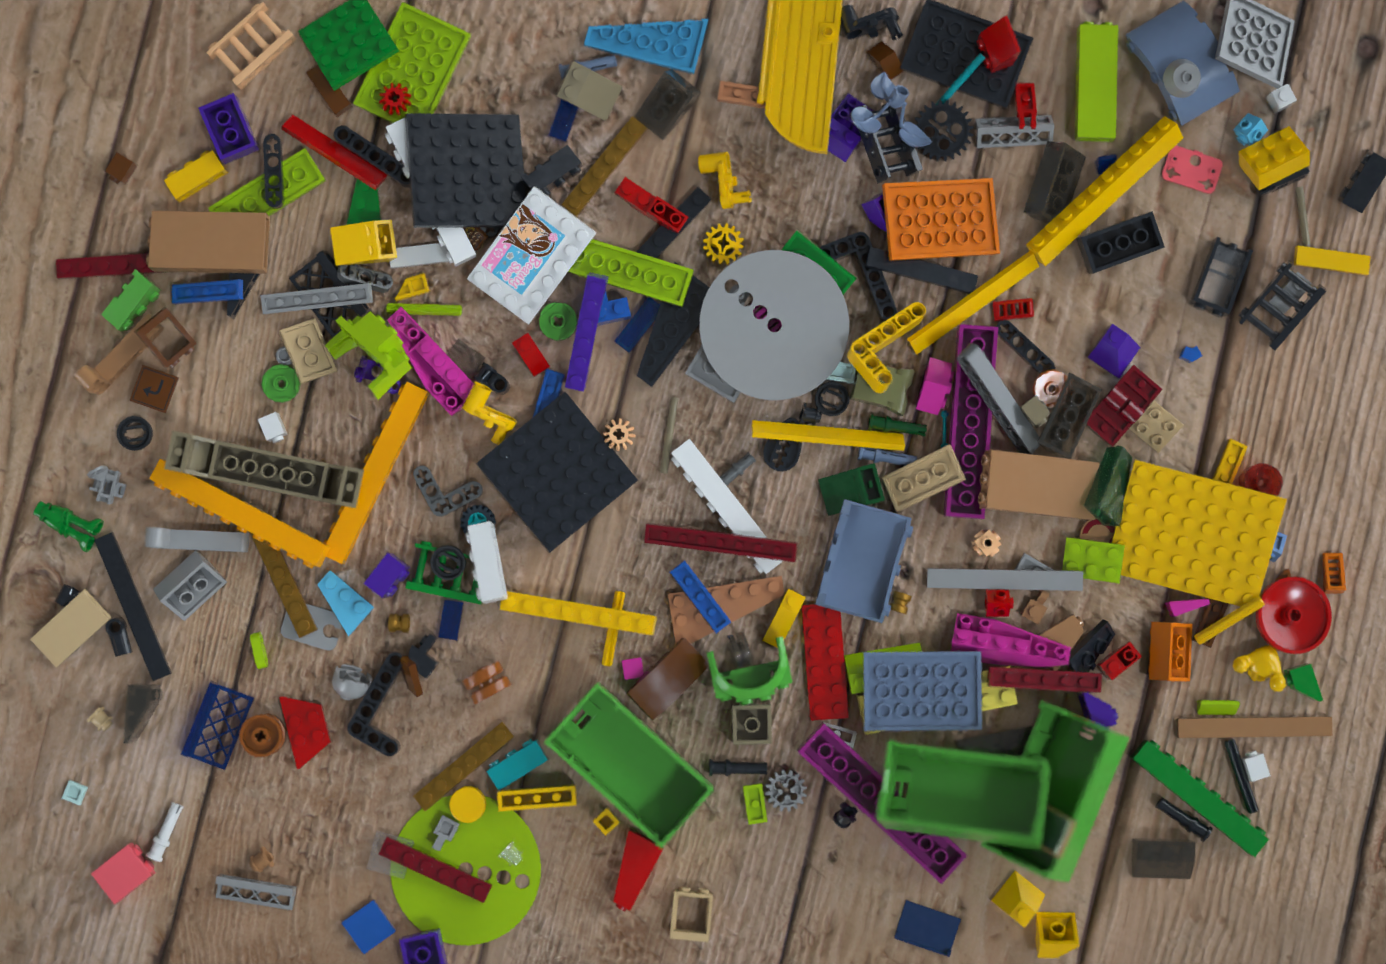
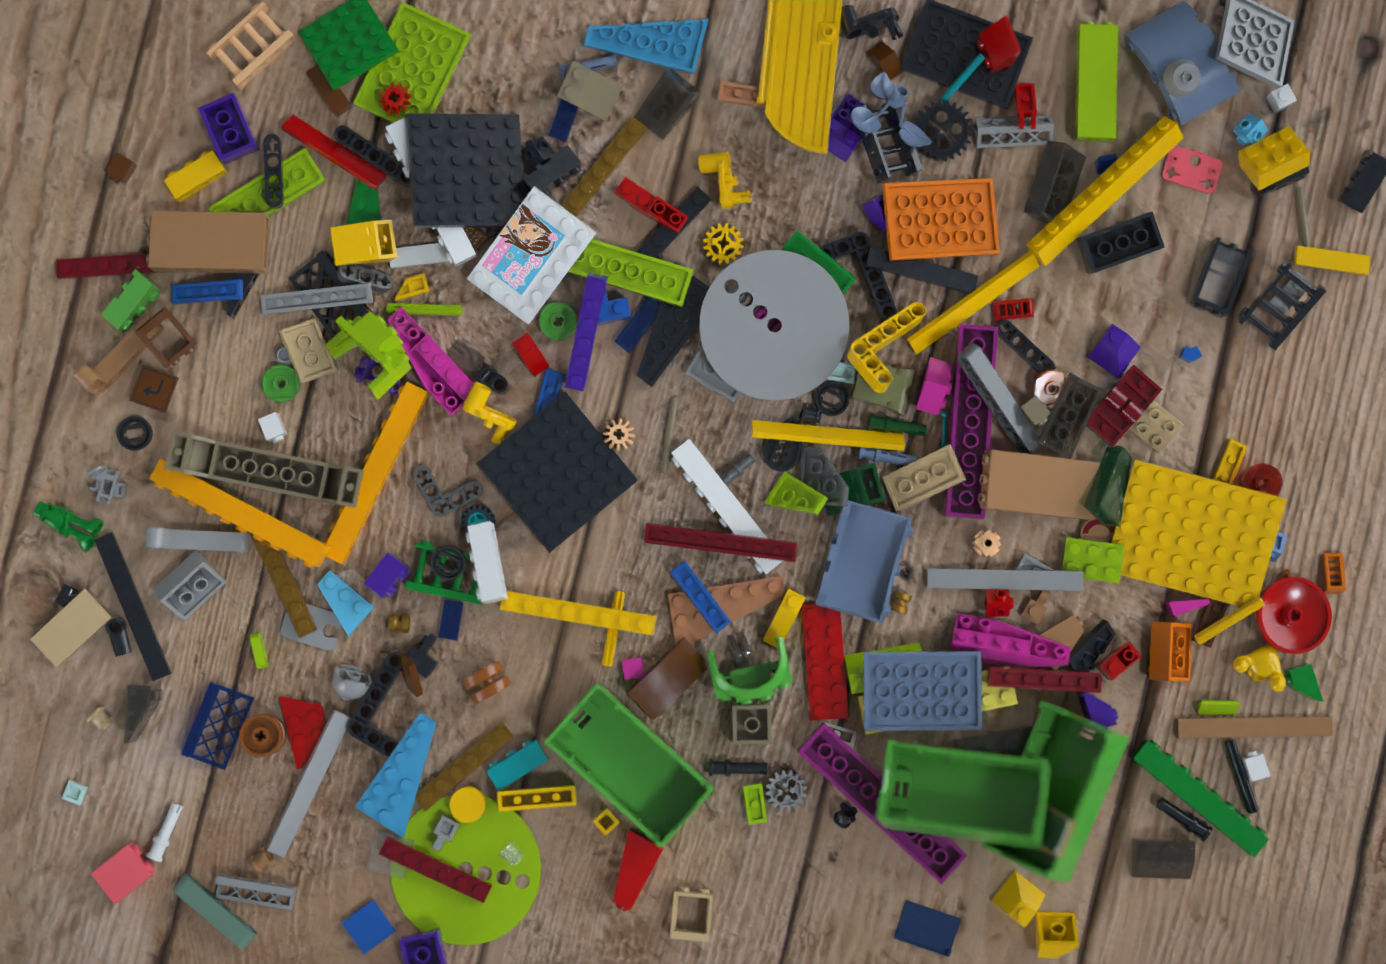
(214, 911): none -> sand green beam
(308, 783): none -> light grey tile
(395, 786): none -> dark azure wing
(537, 151): none -> black brick
(795, 495): none -> lime wing
(822, 476): none -> dark grey plate

